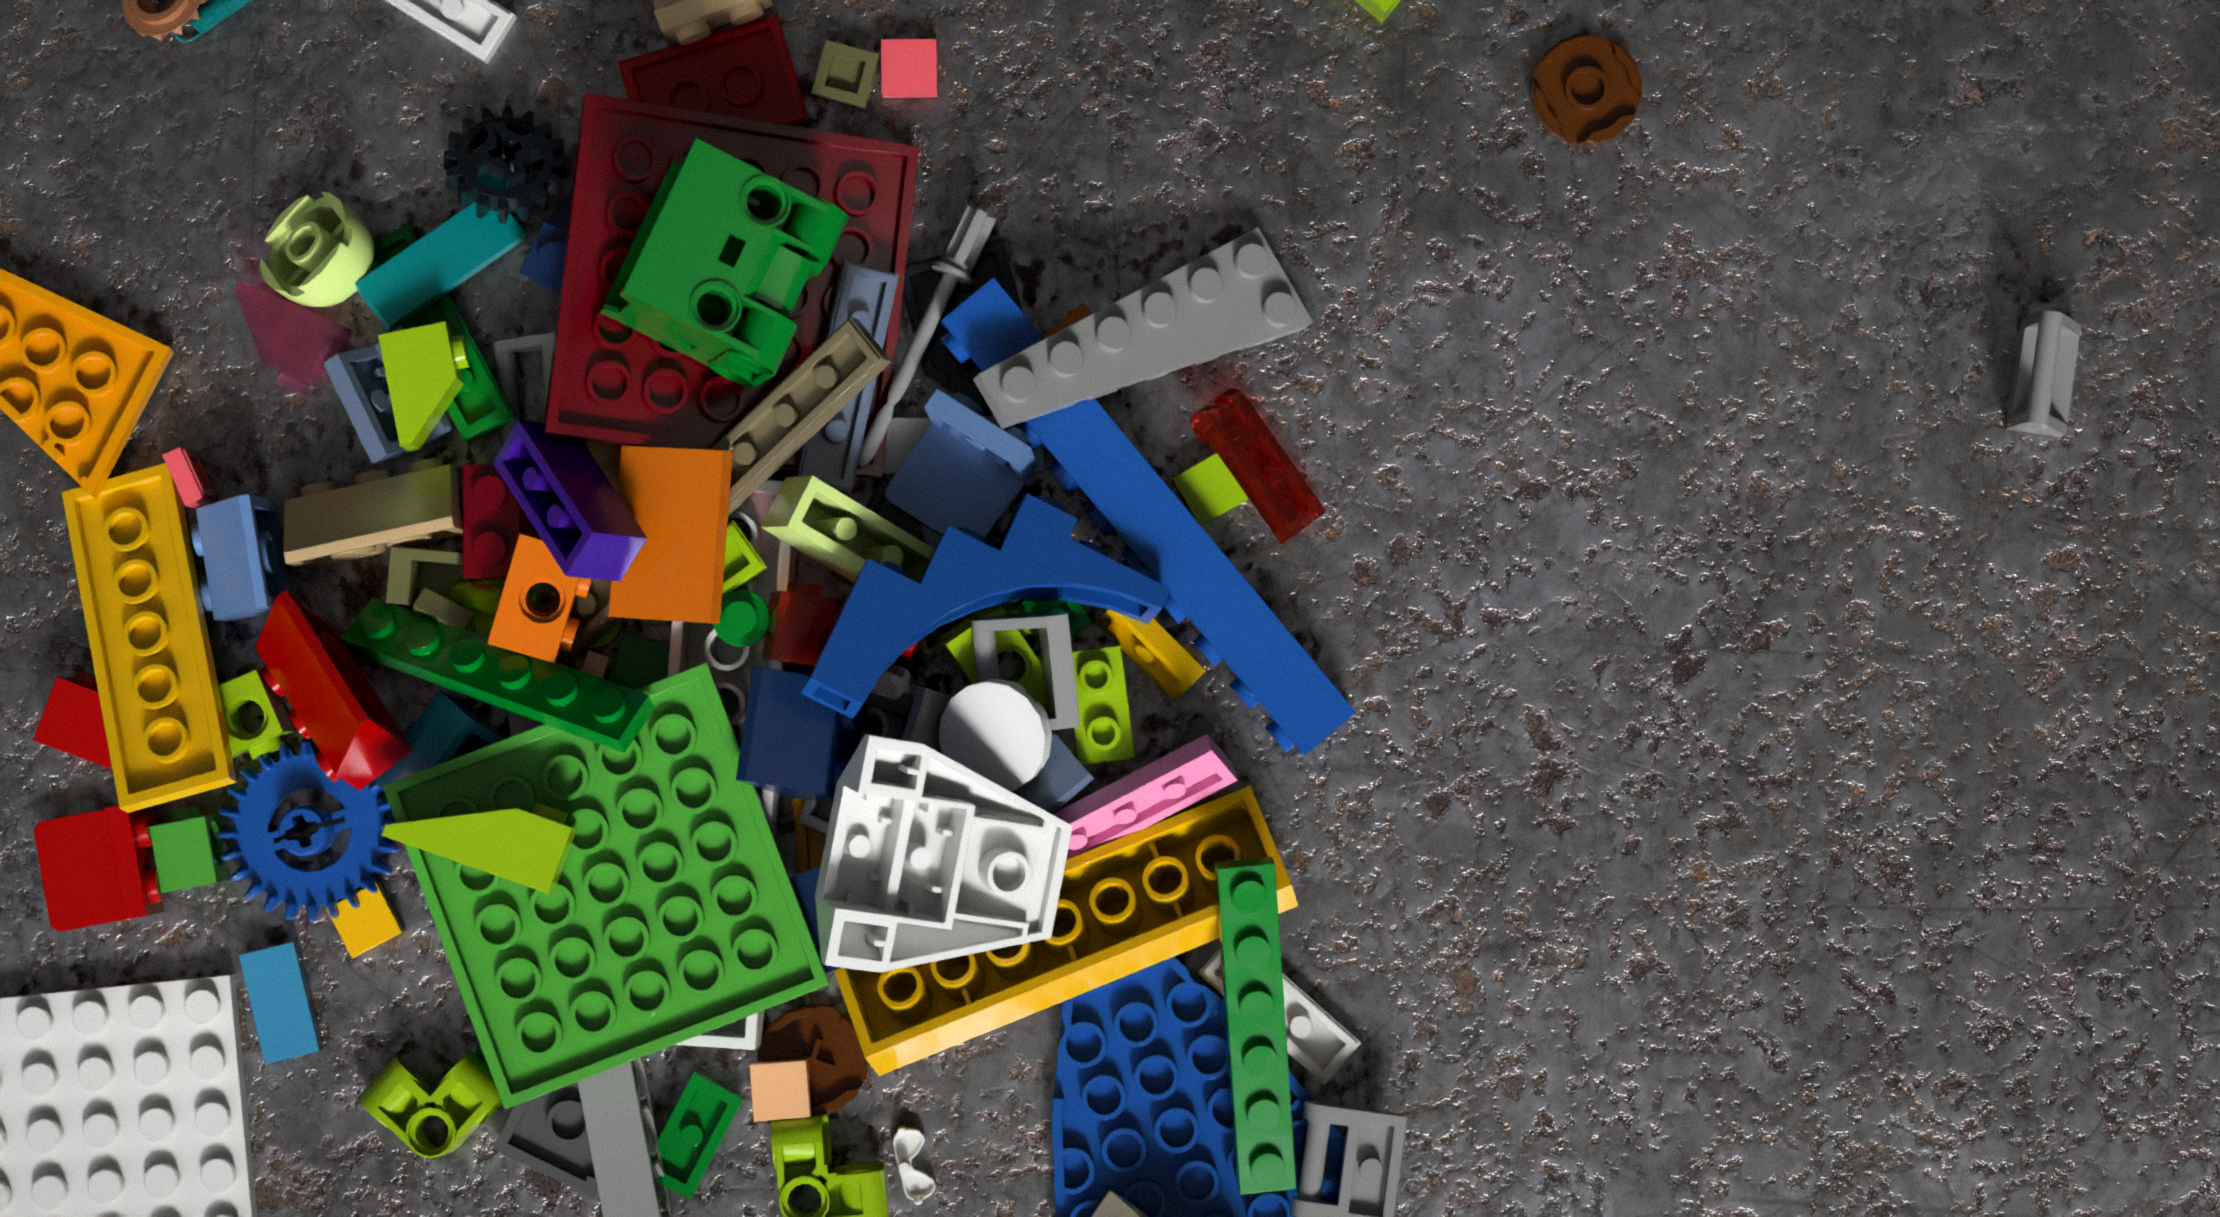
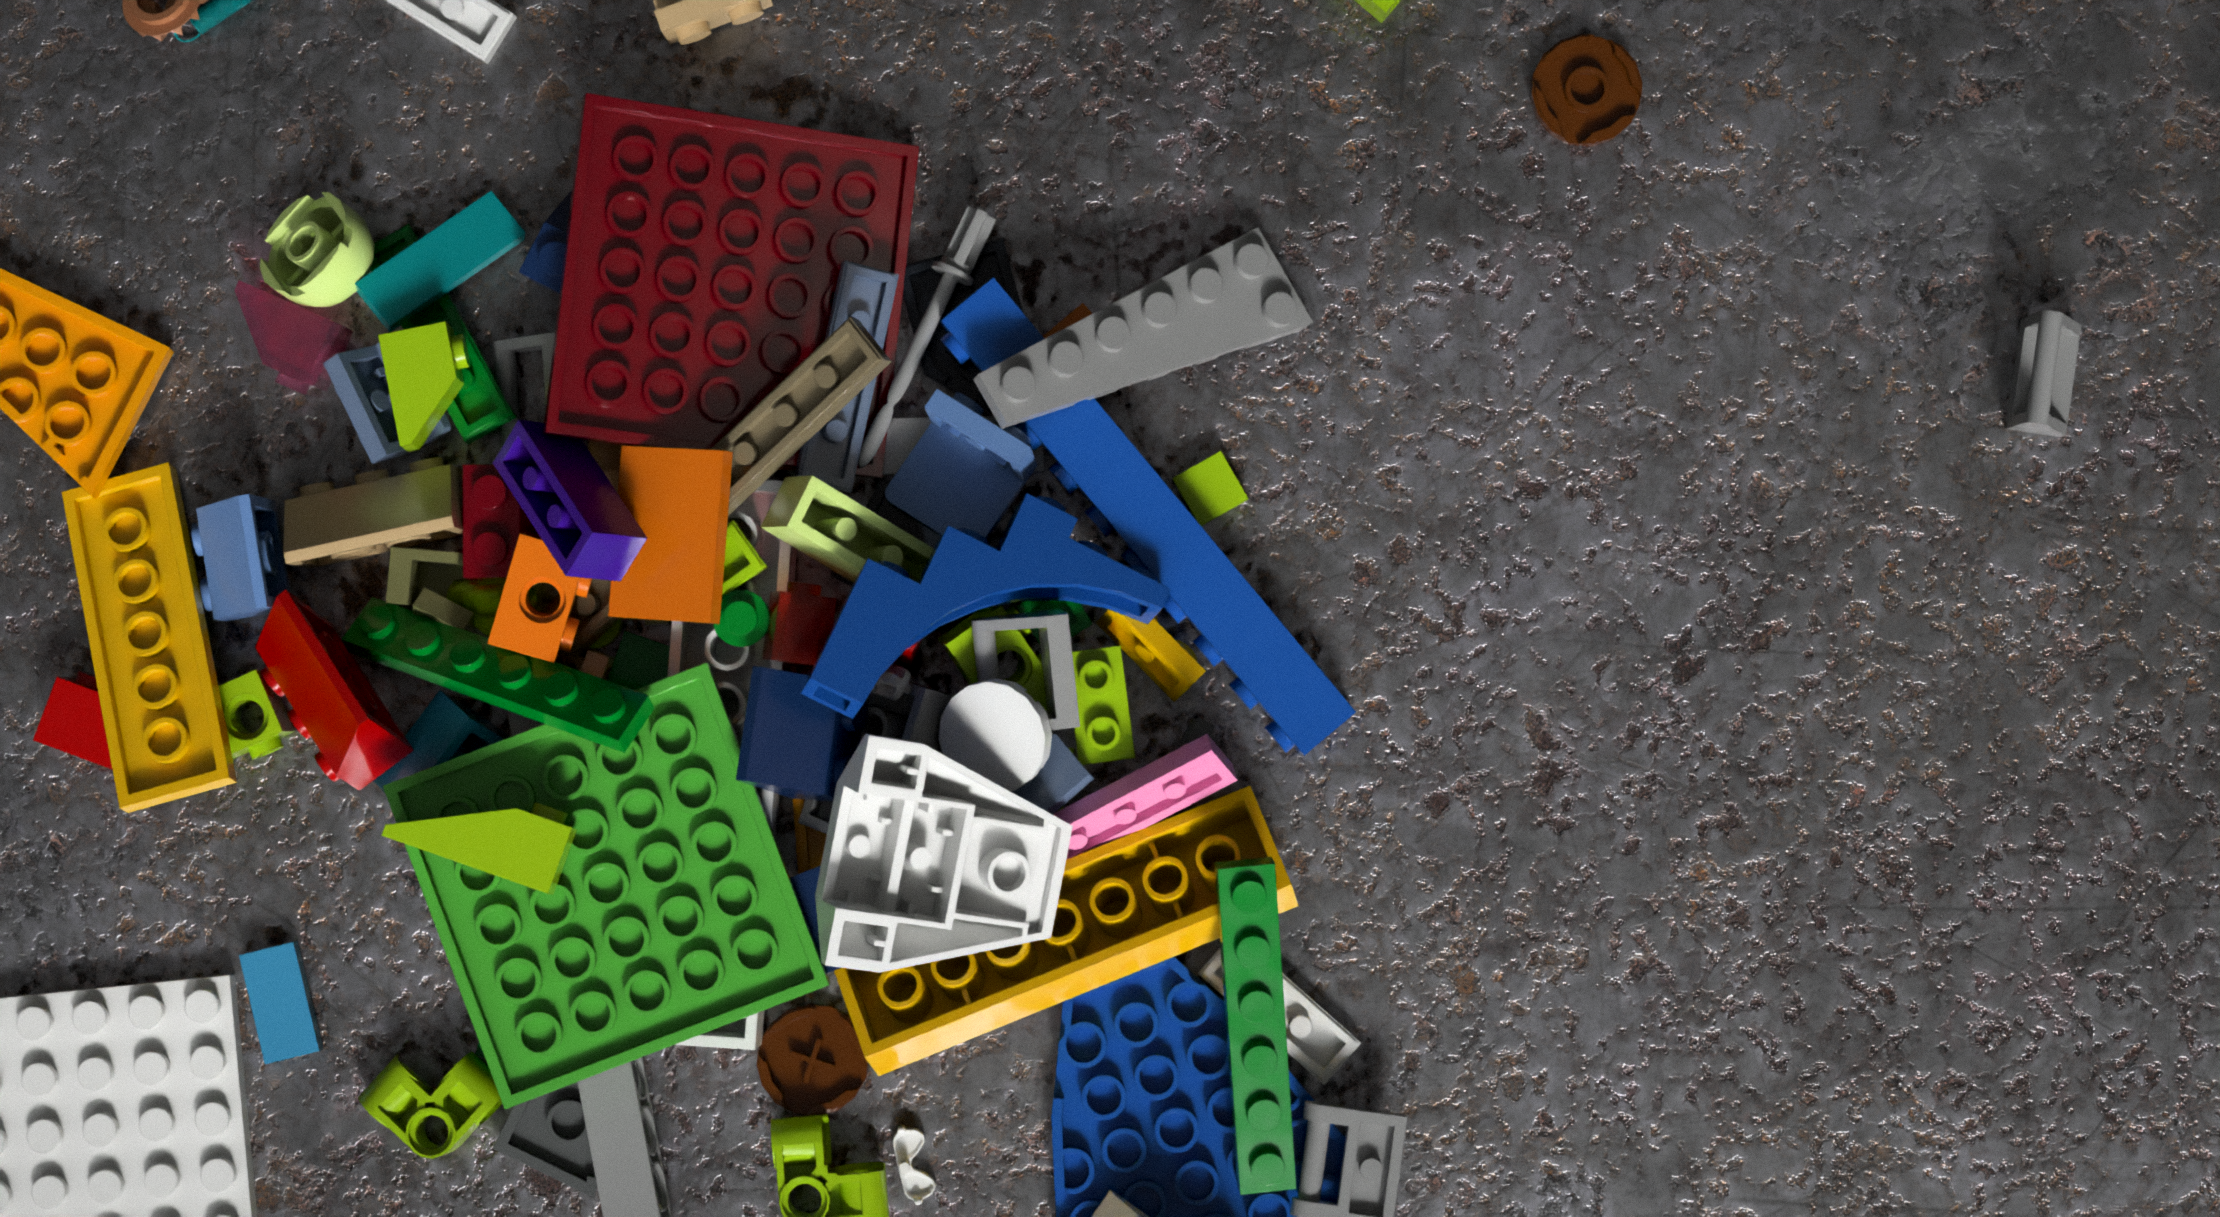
(98, 868): red bracket -> none
(188, 850): bright green brick -> none
(190, 477): coral tile -> none
(258, 845): blue gear -> none
(369, 924): yellow tile -> none
(507, 147): black gear -> none
(696, 1132): green plate -> none
(721, 268): green piece -> none
(727, 73): red tile -> none
(780, 1090): light nougat tile -> none
(846, 75): olive tile -> none
(909, 68): coral tile -> none
(1257, 463): clear red plate -> none

